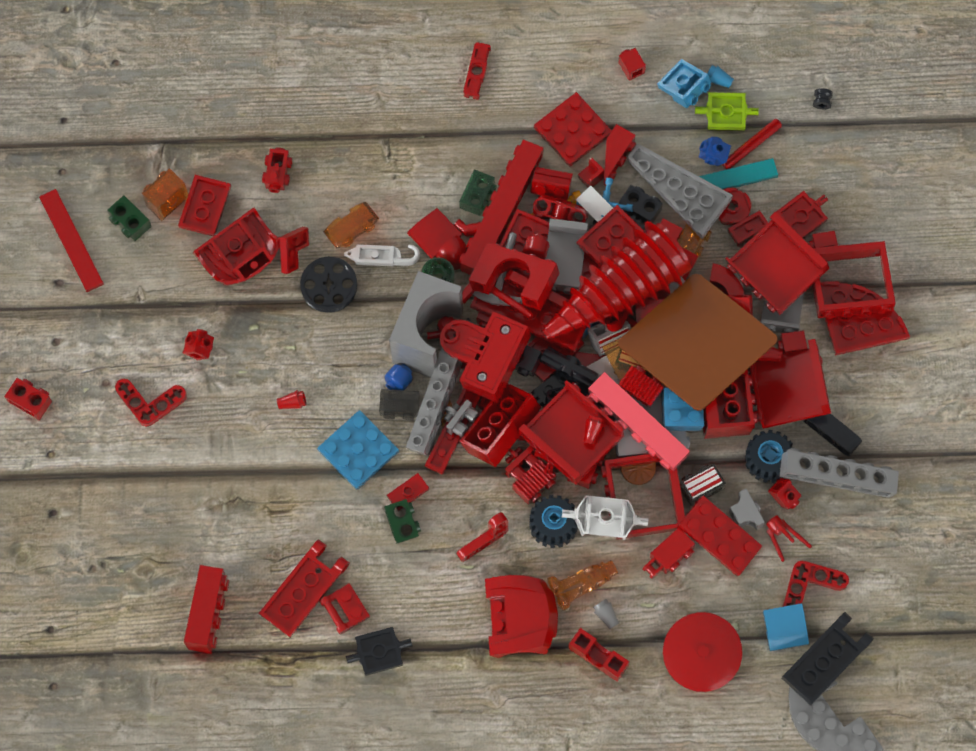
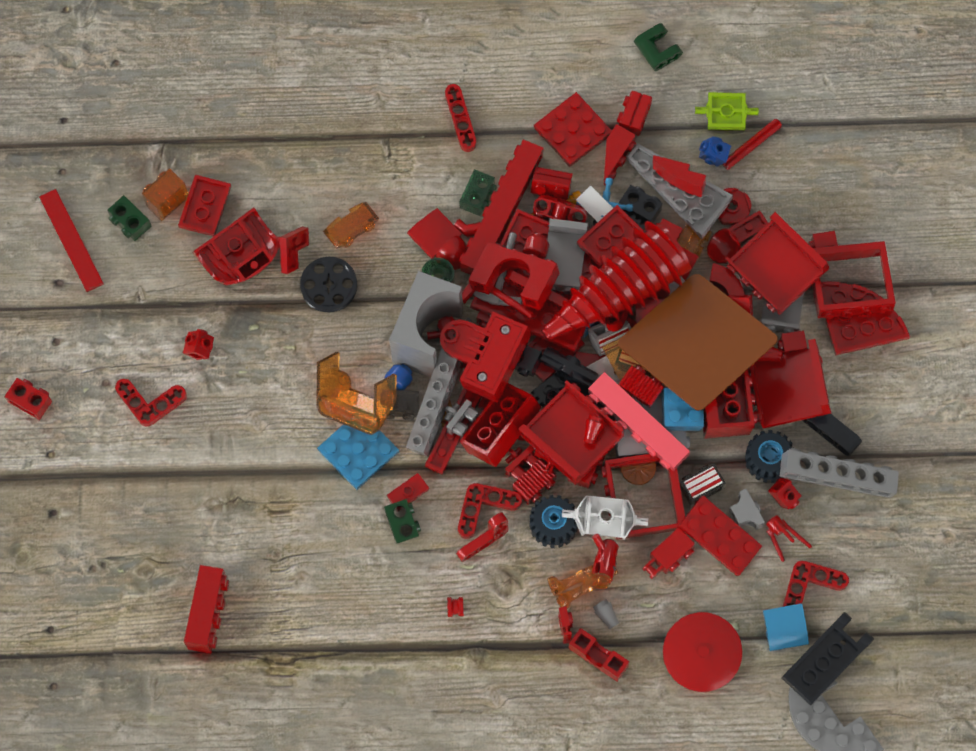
(275, 175): red brick -> none
(292, 401): red cone -> none
(302, 590): red hinge -> none
(348, 406): none -> clear orange windscreen
(350, 605): red plate -> none
(379, 651): black plate -> none
(381, 255): white plate -> none
(455, 606): none -> red wheel
(462, 117): none -> red beam
(478, 59): red piece -> none
(483, 498): none -> red beam
(521, 615): red piece -> none
(565, 621): none -> red plate
(591, 174): red panel -> none
(605, 562): none -> red piece
(631, 63): red brick -> none
(635, 112): none -> red brick
(646, 44): none -> dark green connector
(679, 175): none -> red slope
(685, 83): dark azure plate -> none
(719, 76): dark azure cone -> none
(723, 245): none -> red helmet
(743, 175): teal tile -> none
(804, 214): red plate -> none
(822, 98): black wheel -> none

